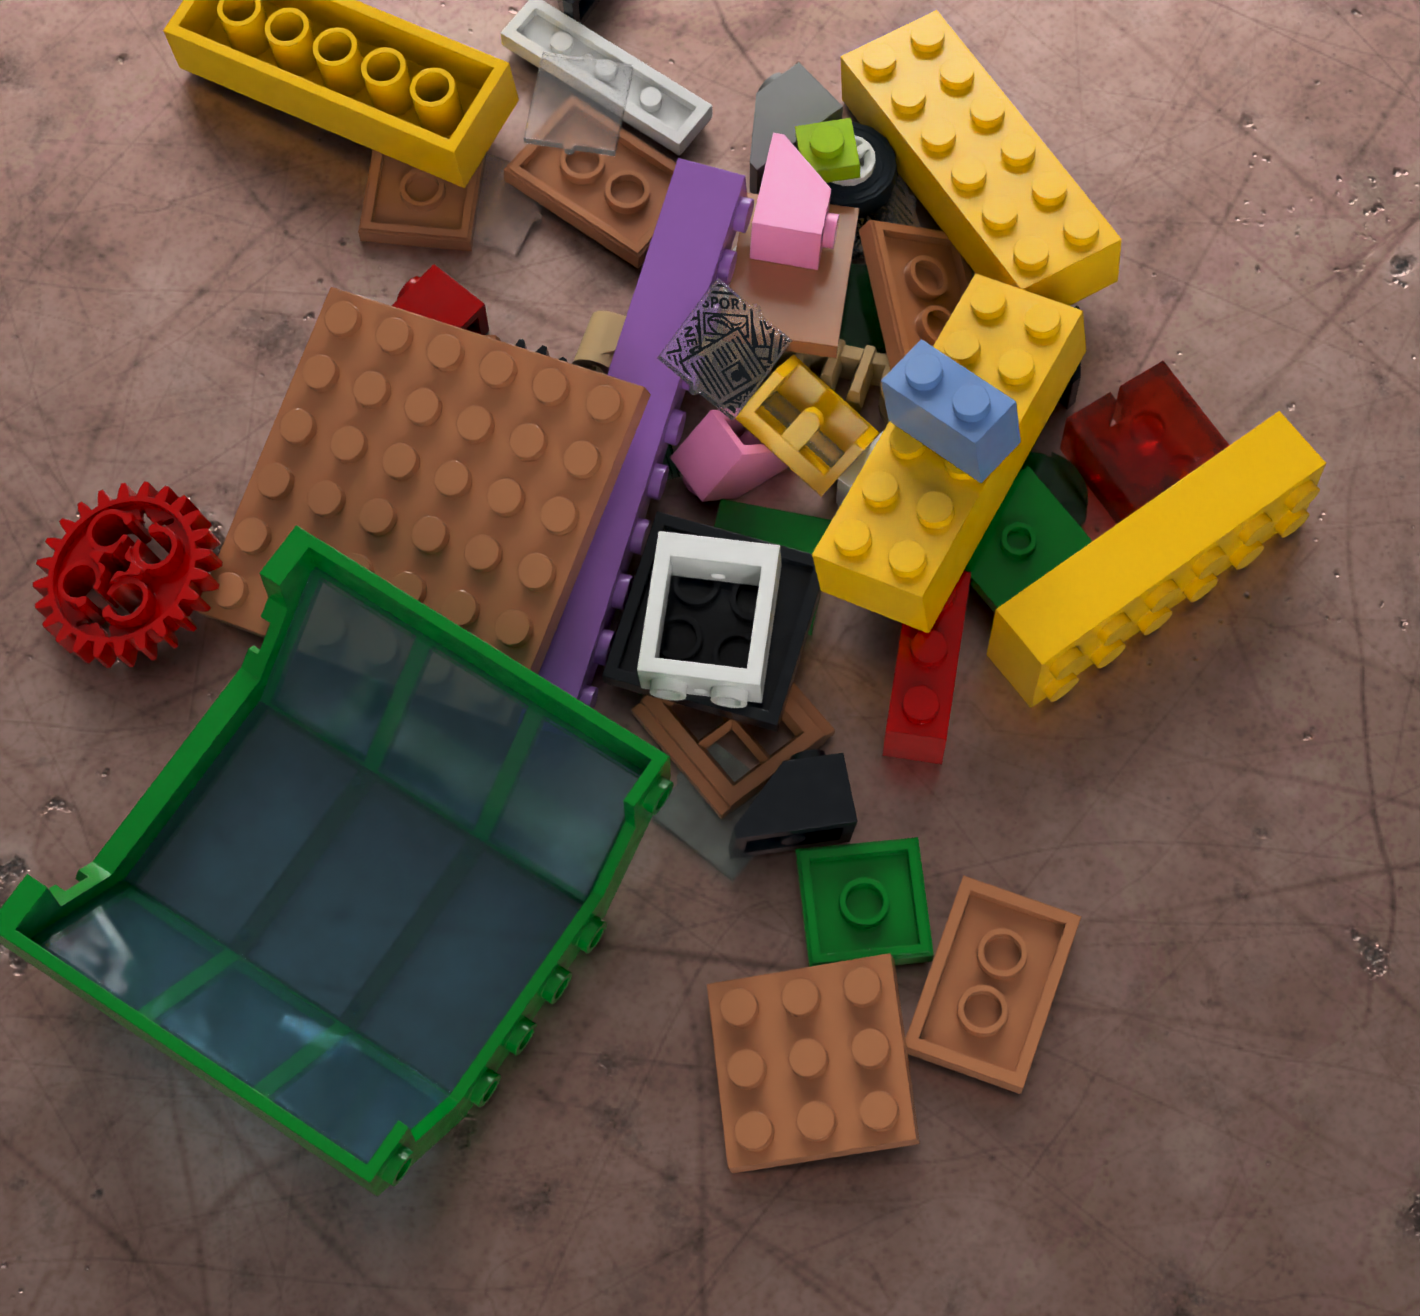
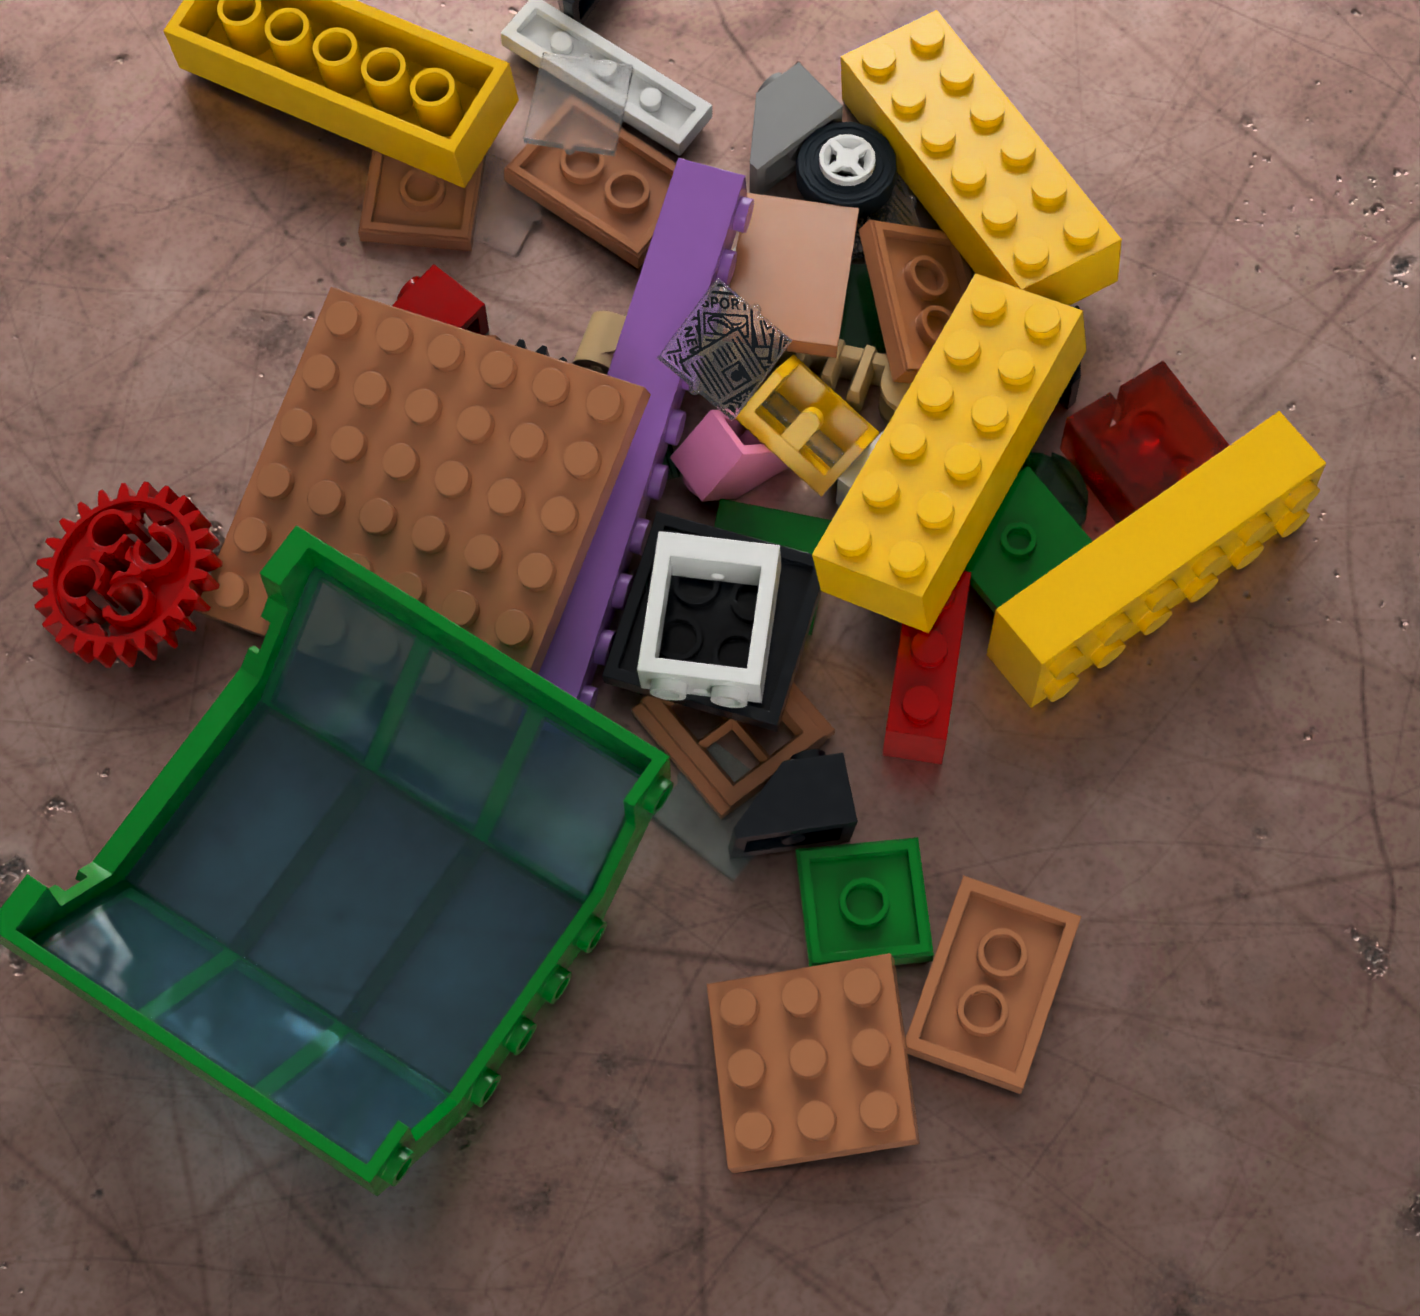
(792, 210): bright pink slope -> none
(830, 149): lime plate -> none
(951, 410): medium blue brick -> none

